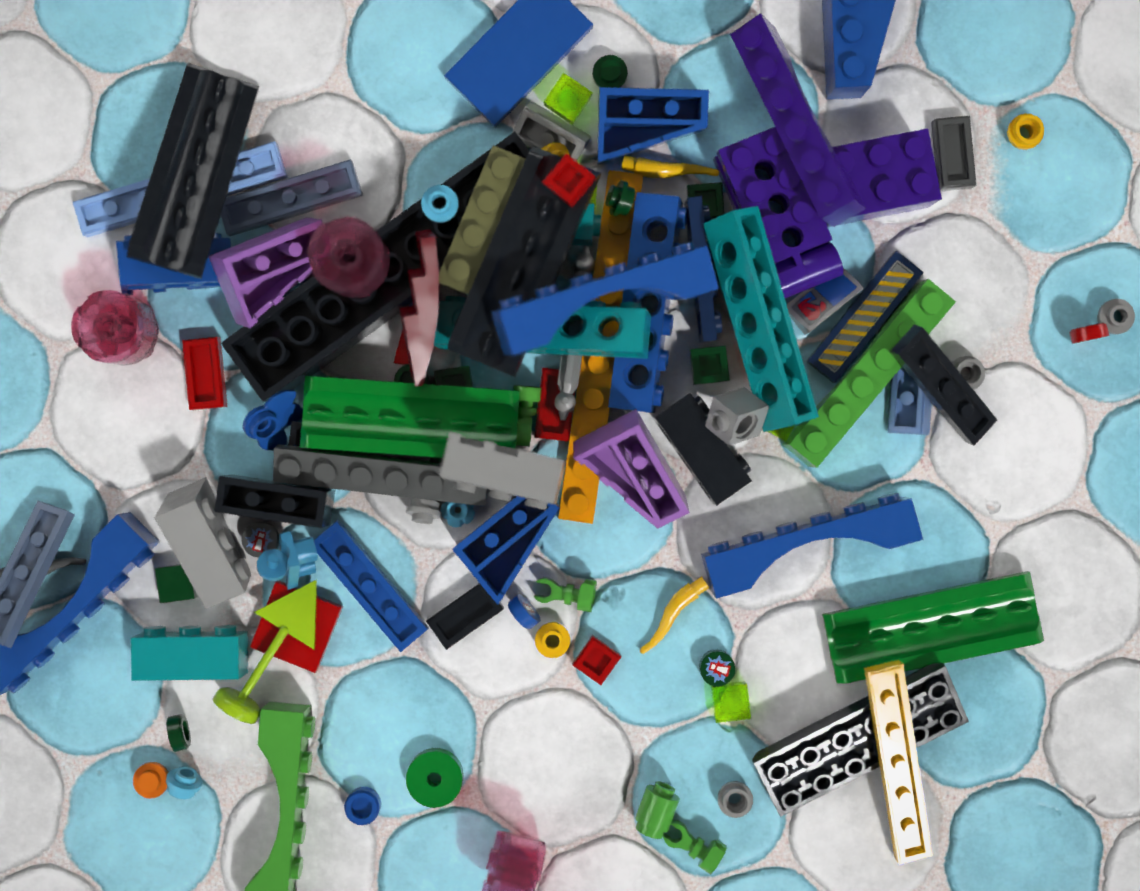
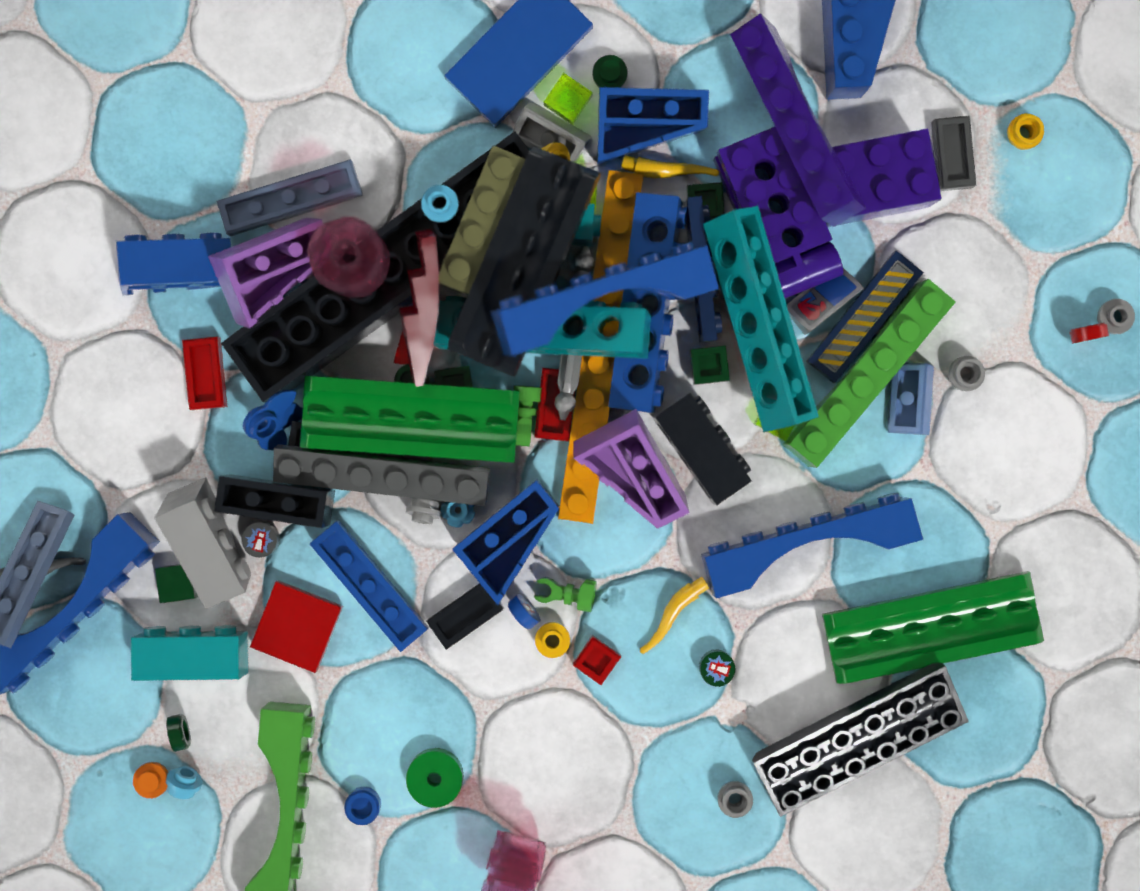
(106, 309): clear pink brick -> none
(122, 205): light blue tile -> none
(193, 172): black plate -> none
(292, 559): dark azure hips -> none
(294, 616): lime piece -> none
(502, 471): light grey wedge -> none
(569, 180): red tile -> none
(620, 198): dark green plate -> none
(656, 810): bright green brick -> none
(709, 856): bright green piece -> none
(731, 702): clear neon green plate -> none
(736, 416): light grey brick -> none
(898, 761): tile -> none
(943, 384): black plate -> none

